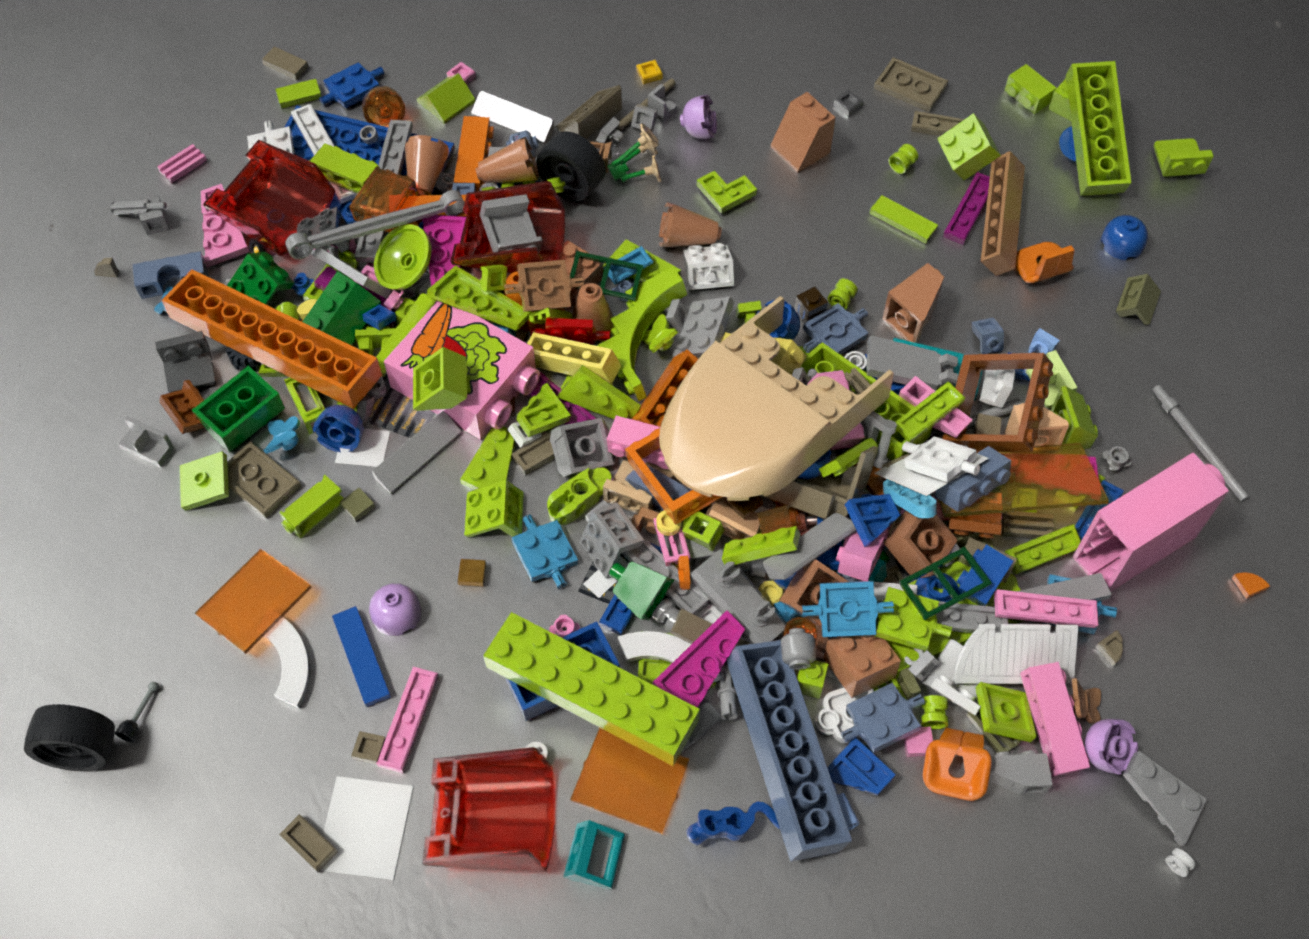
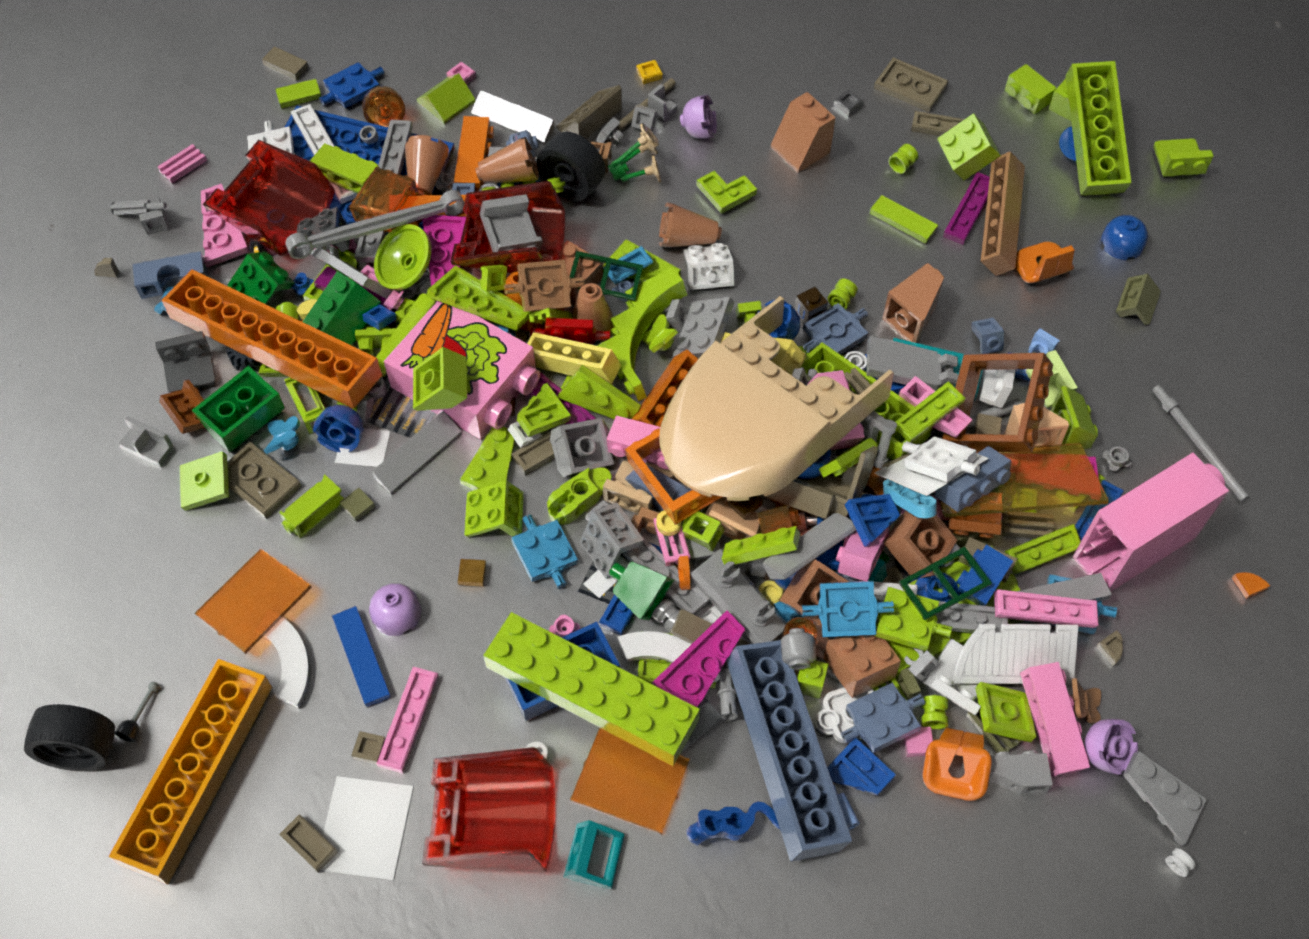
(191, 772): none -> light orange brick

